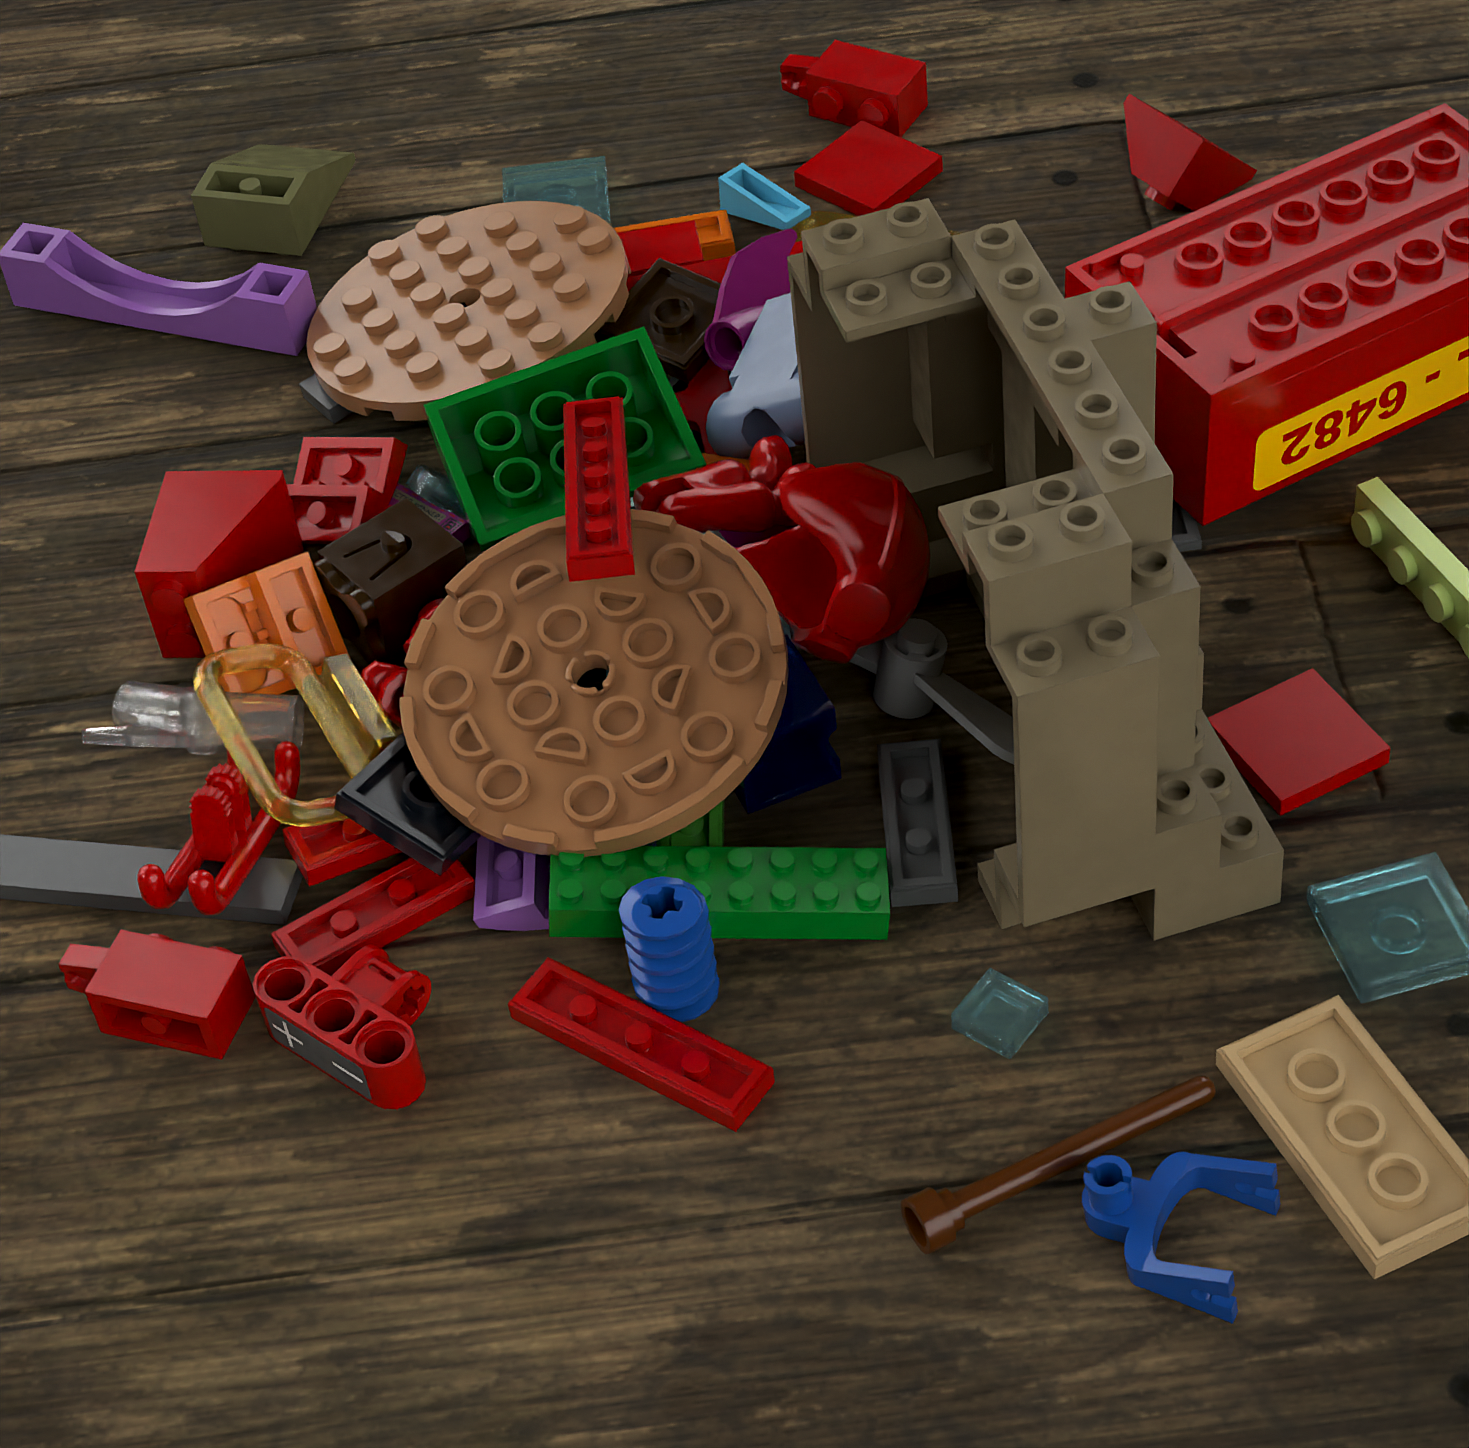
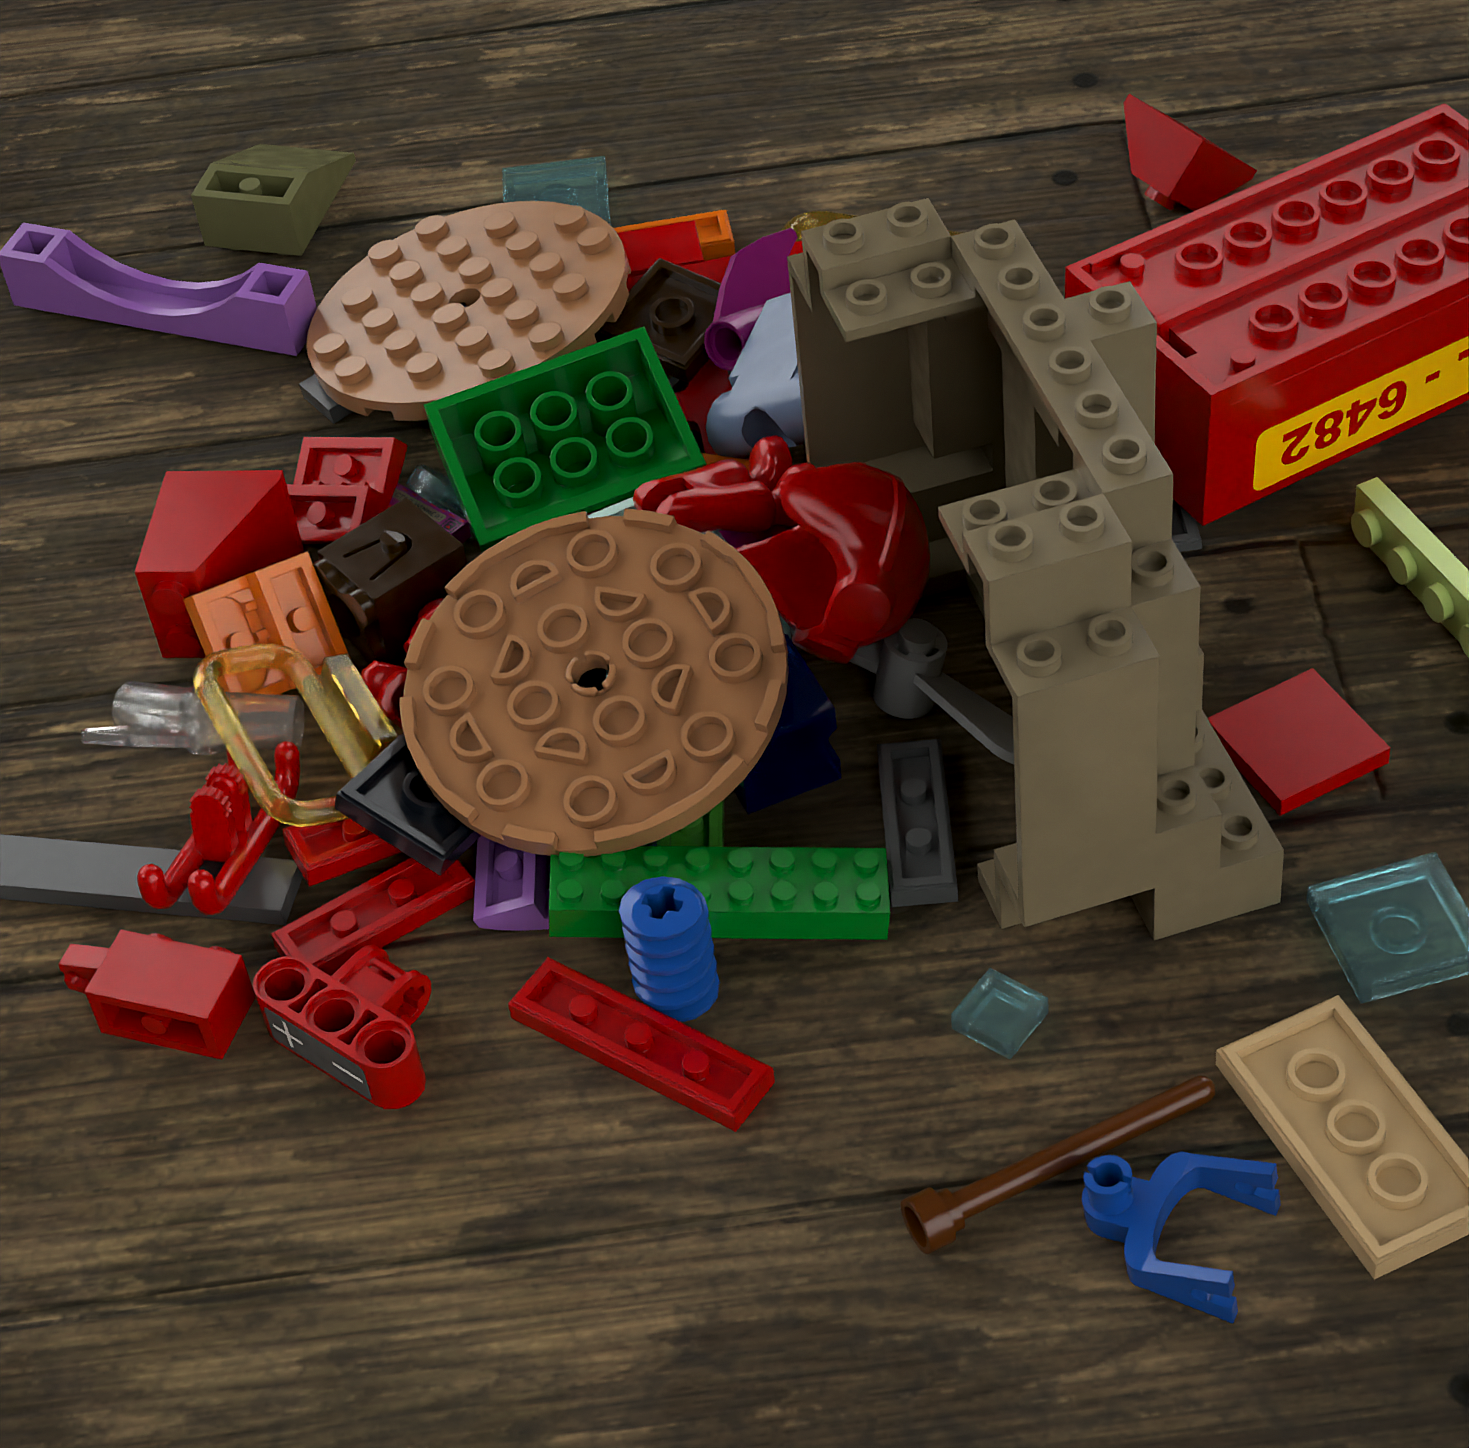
(597, 490): red tile -> none
(757, 199): medium azure piece -> none
(858, 85): red hinge -> none
(868, 170): red tile -> none

